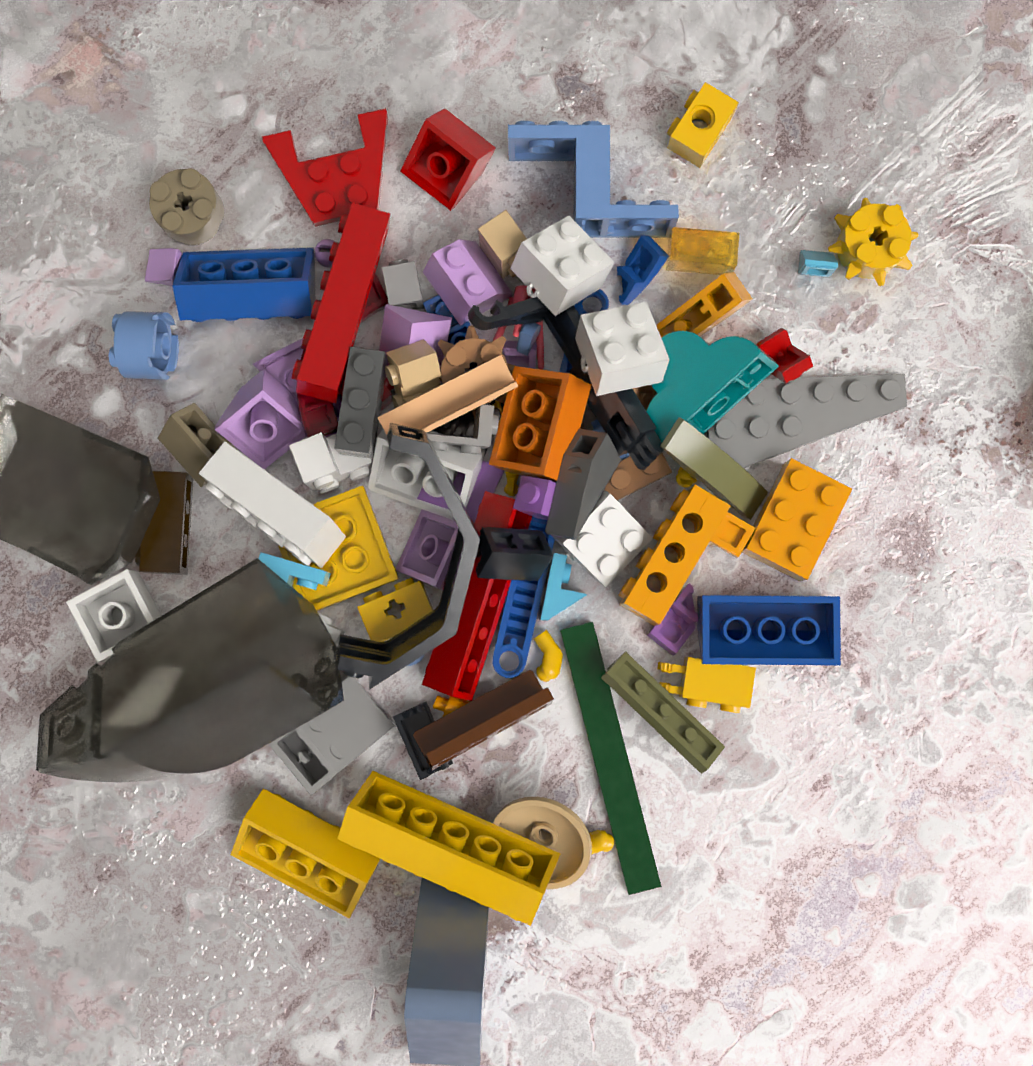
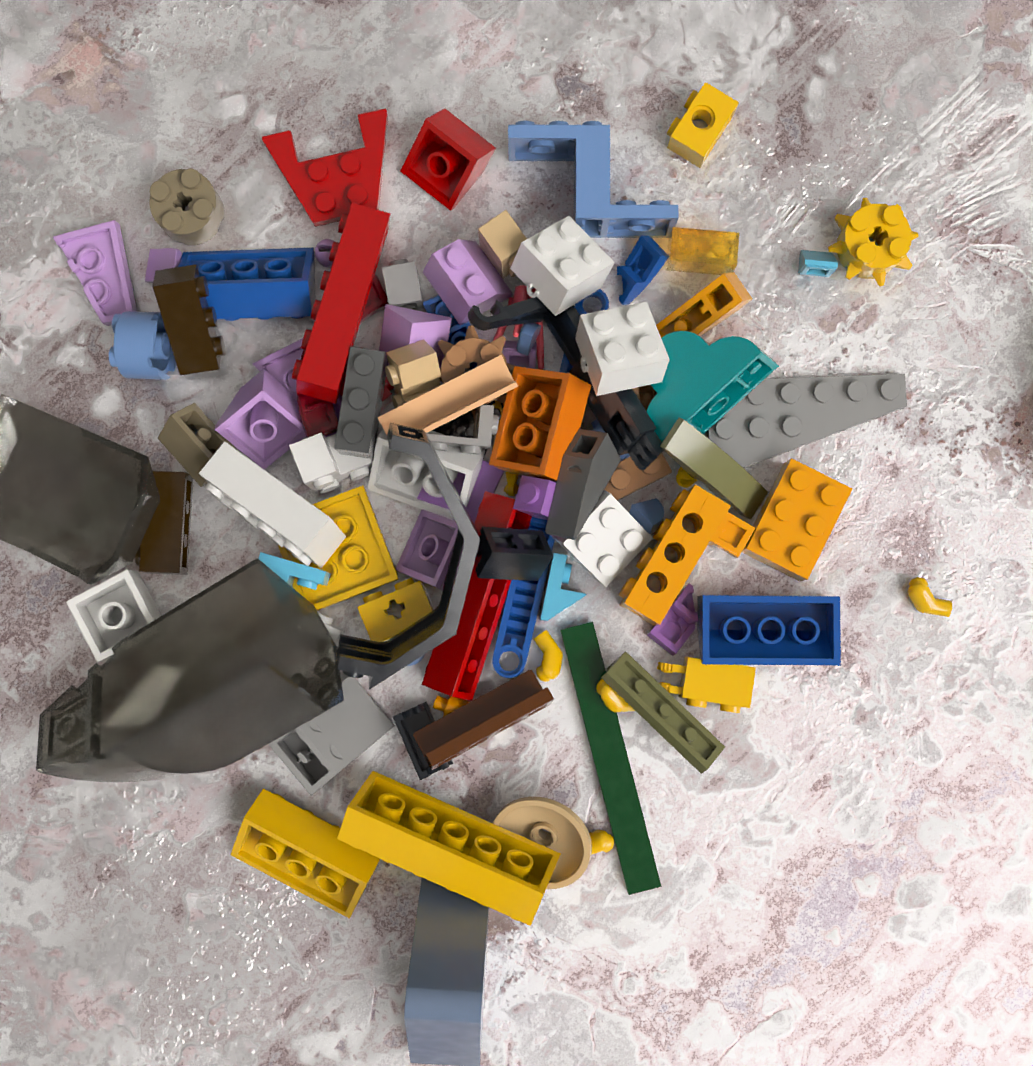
(101, 266): none -> lavender wing
(188, 319): none -> dark brown brick
(611, 699): none -> yellow arm
(648, 514): none -> medium blue tile
(790, 359): red bracket -> none
(924, 600): none -> yellow arm

